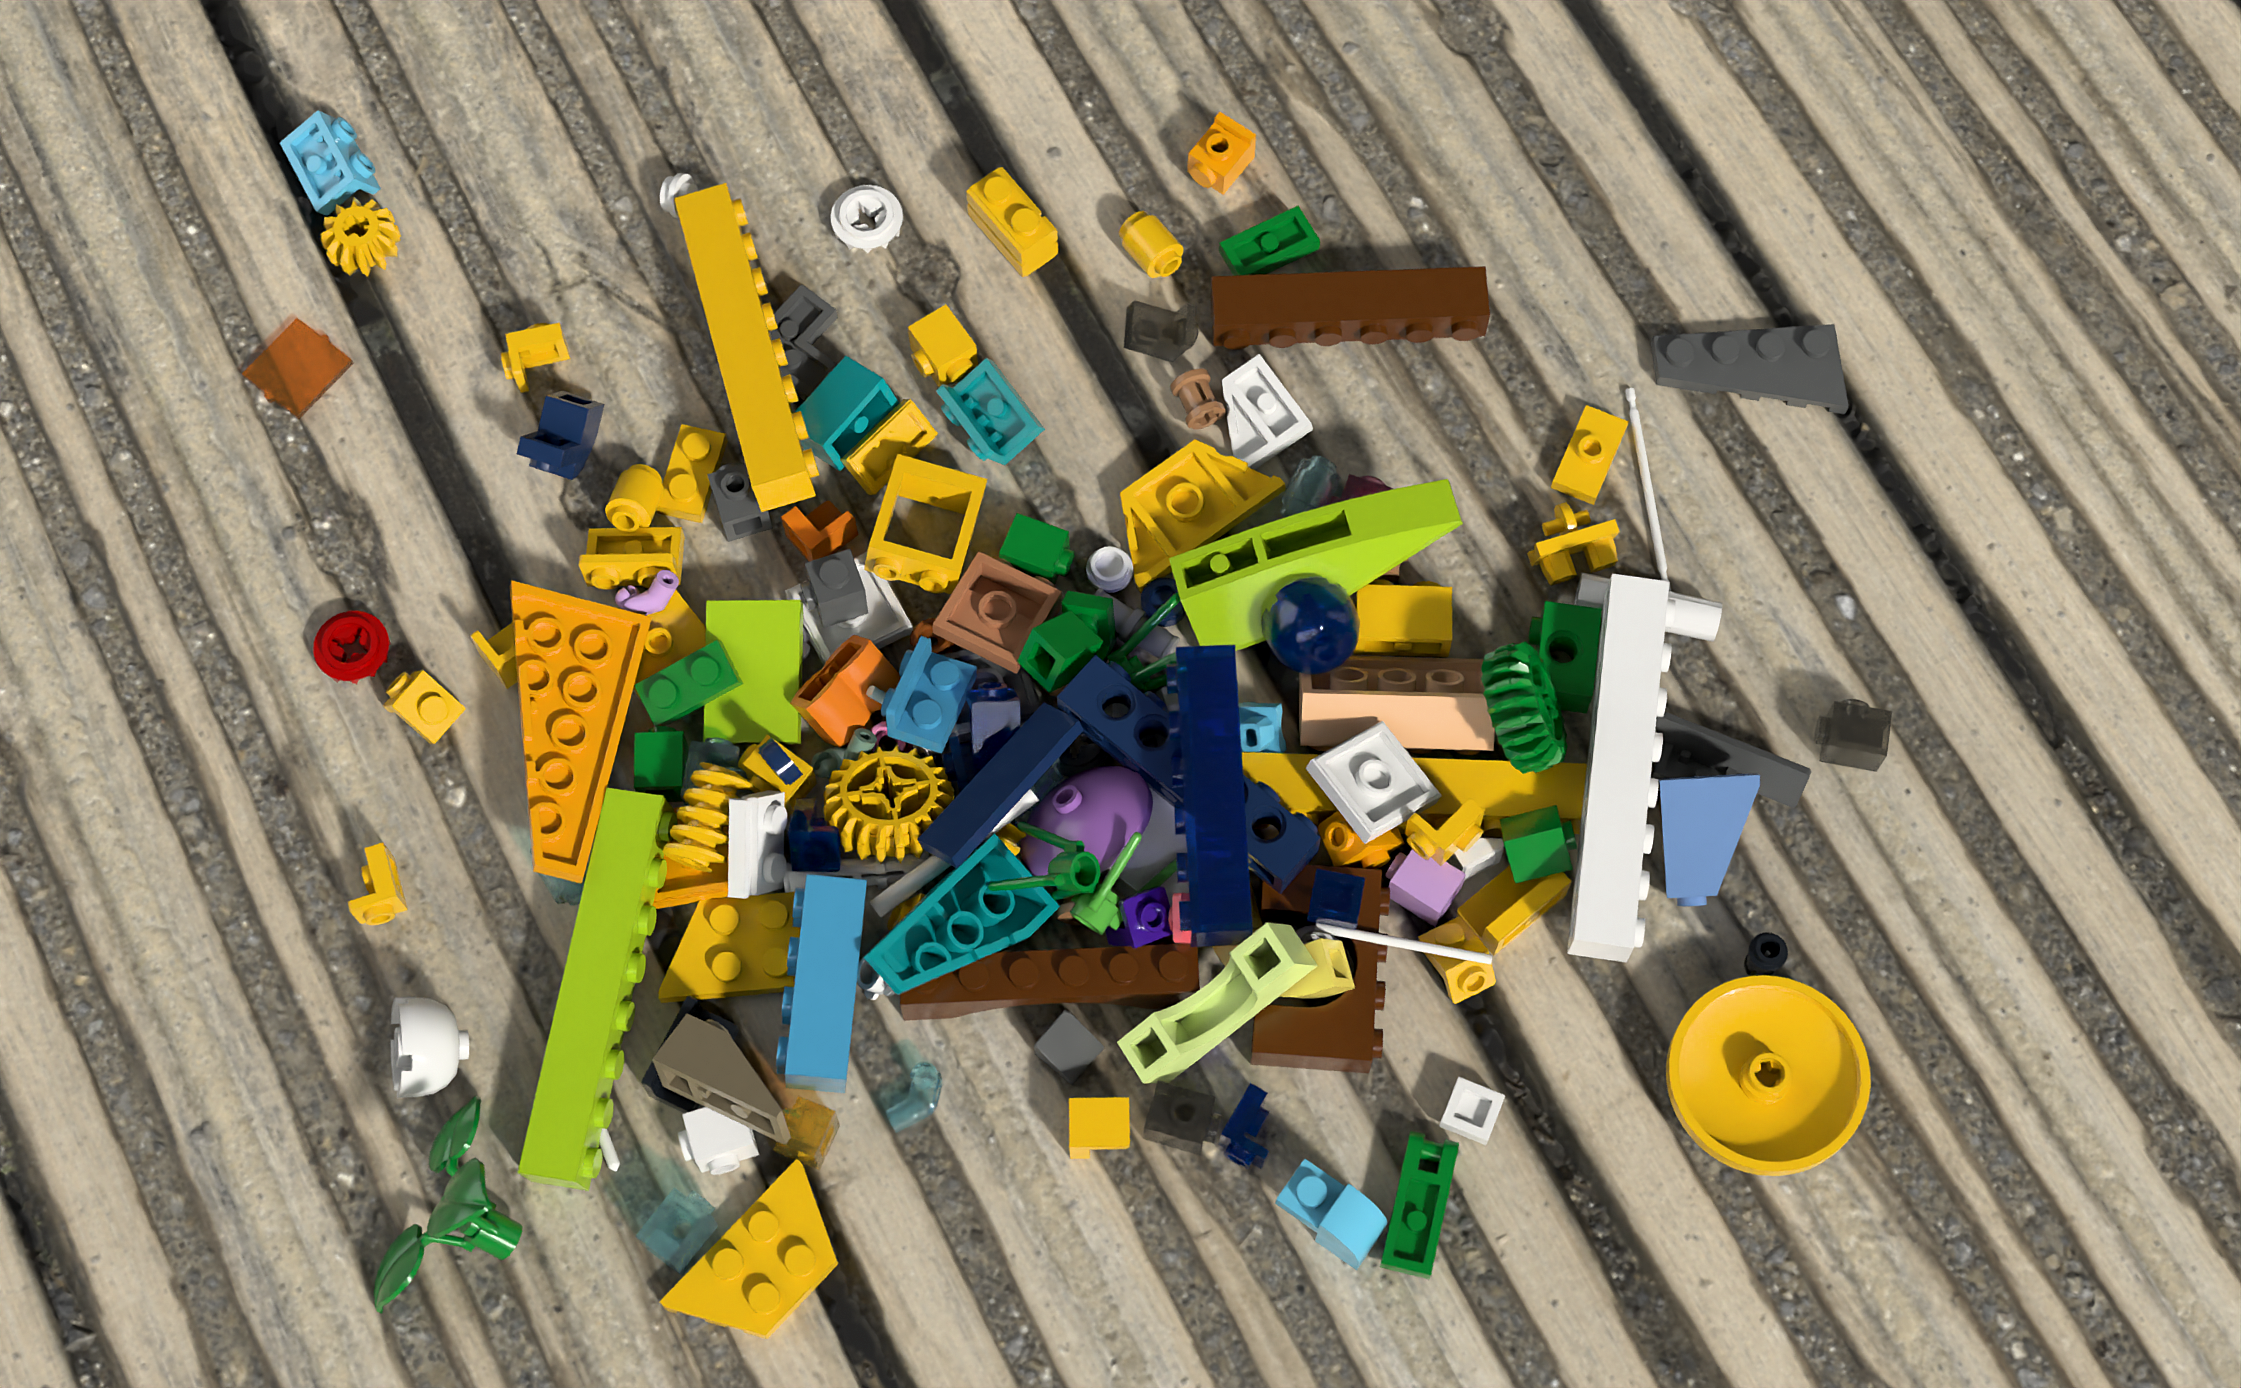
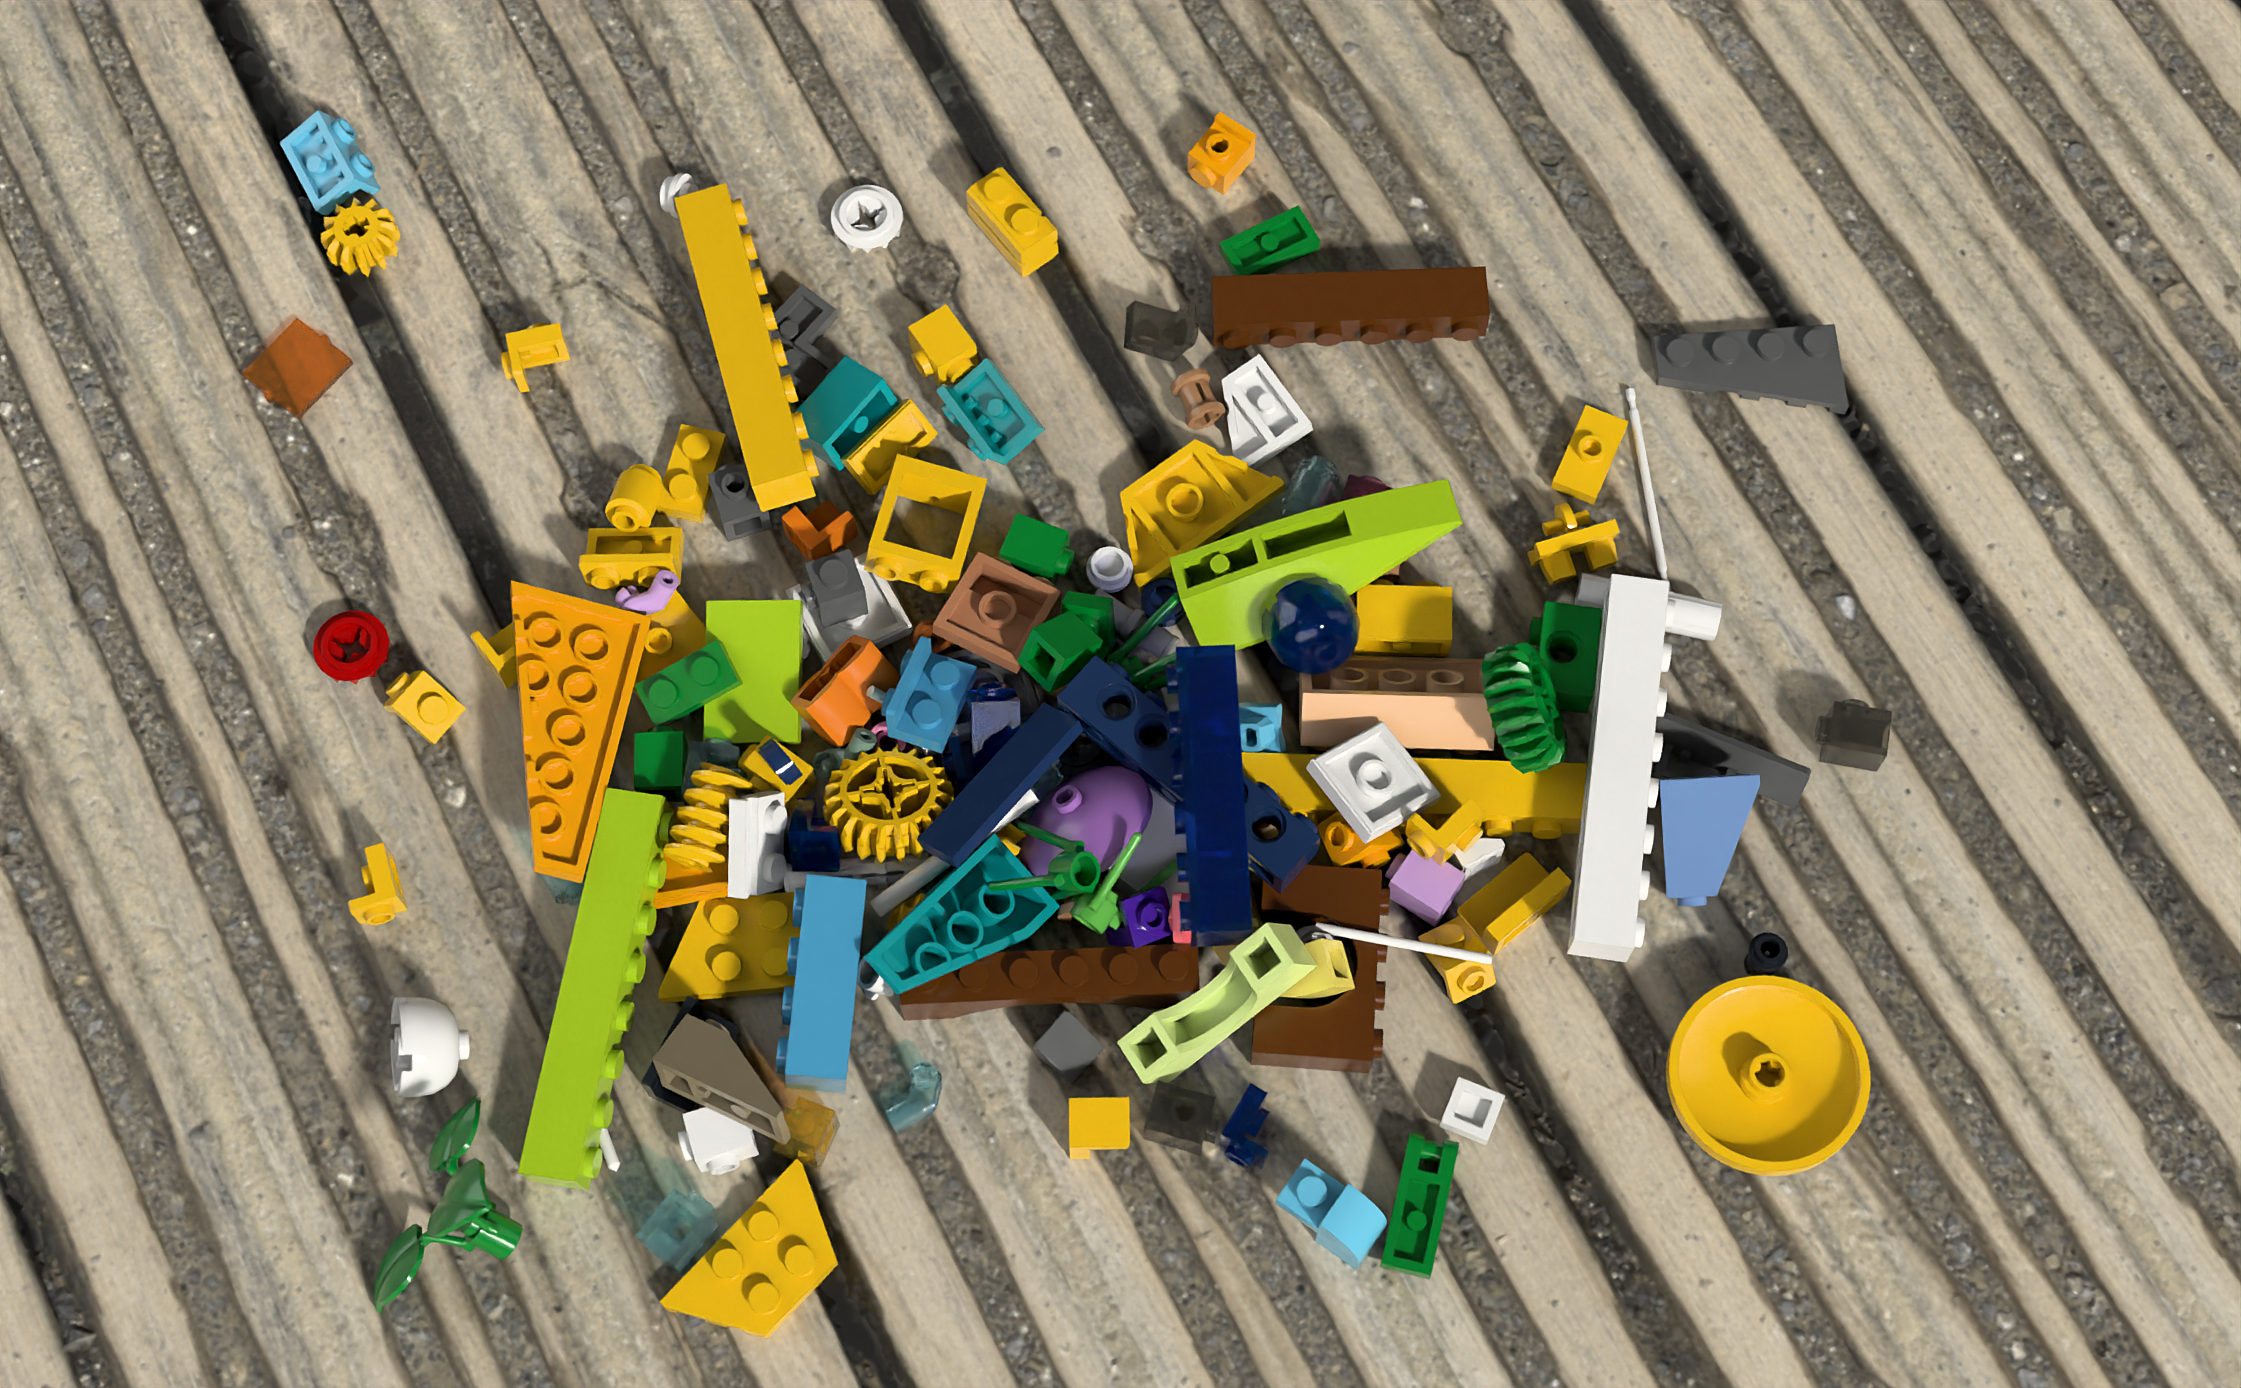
(563, 435): dark blue brick -> none
(1151, 244): yellow brick -> none
(1336, 899): clear blue plate -> none
(1538, 843): green brick -> none

